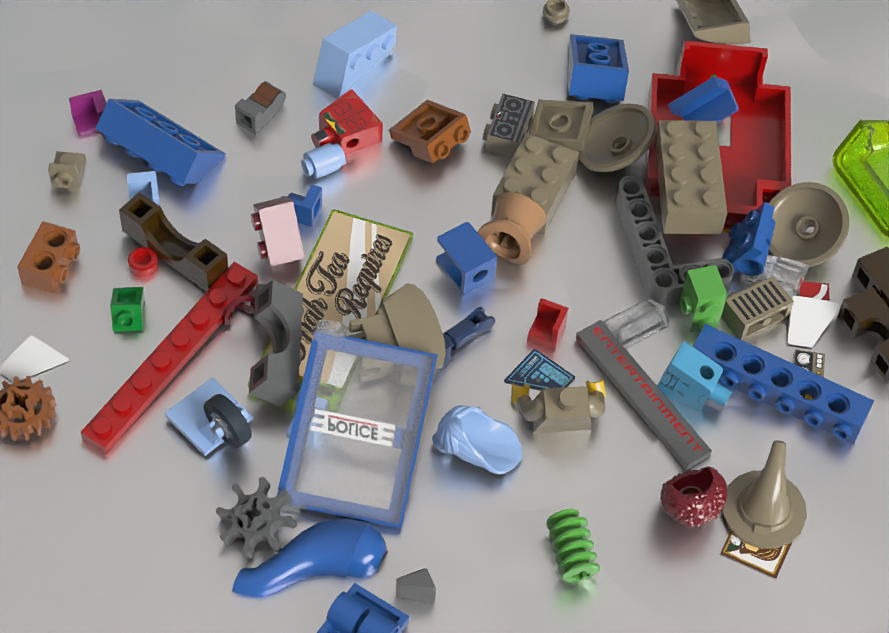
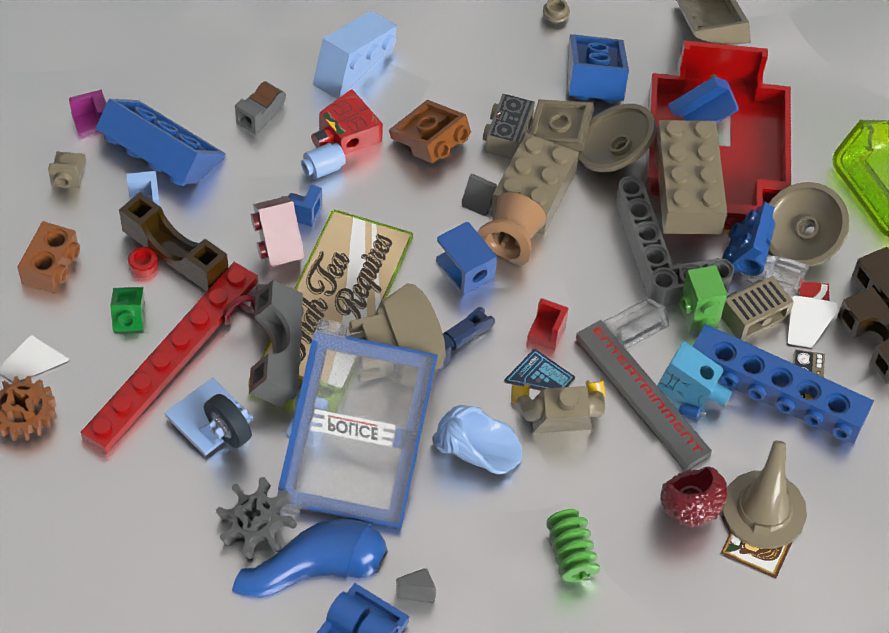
(478, 194): none -> dark grey slope
(691, 411): none -> blue piece

